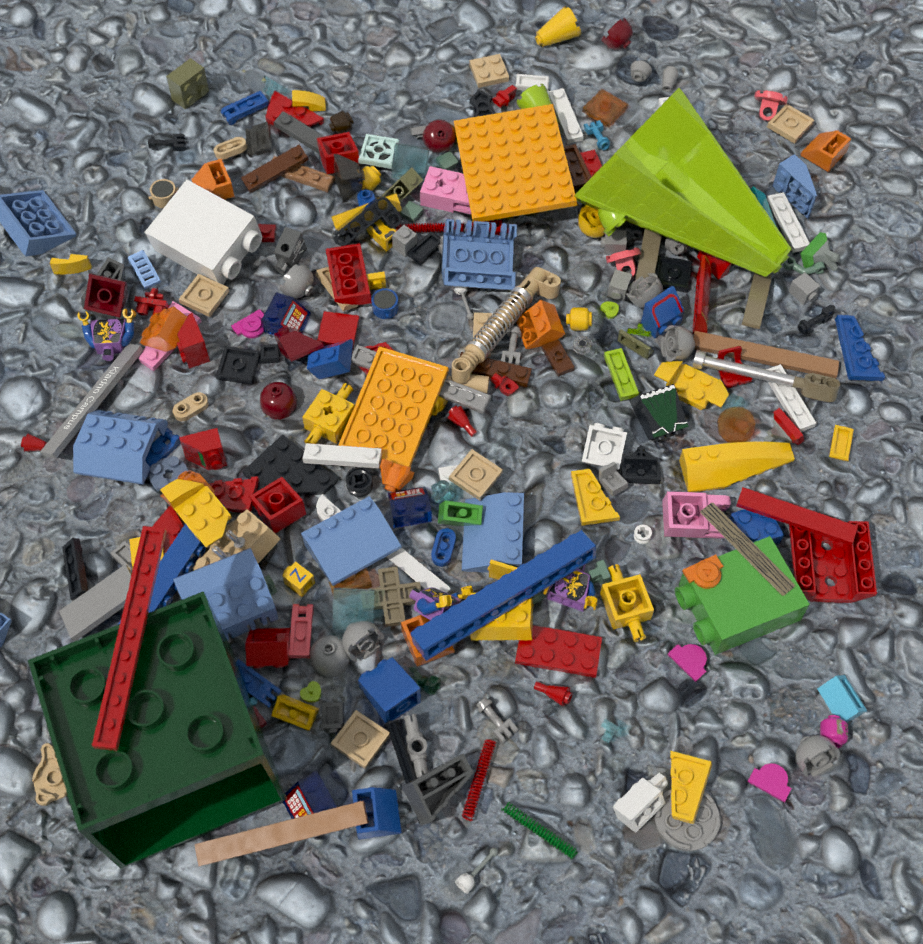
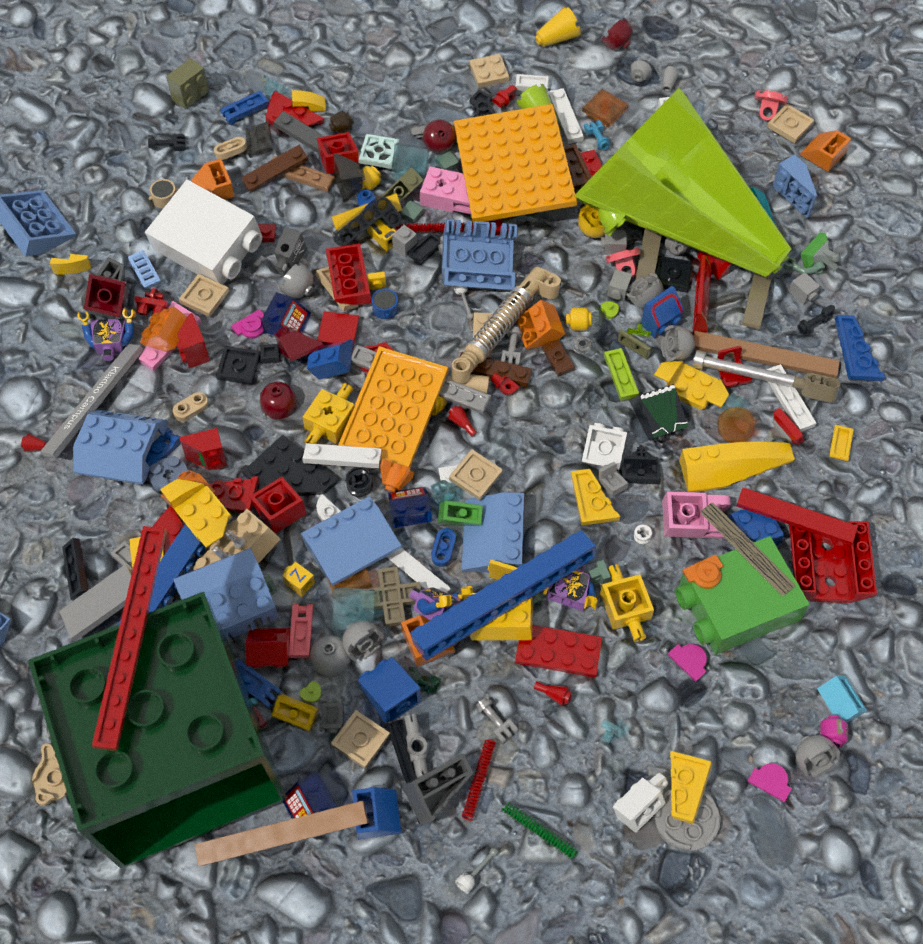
(788, 222): white plate -> none

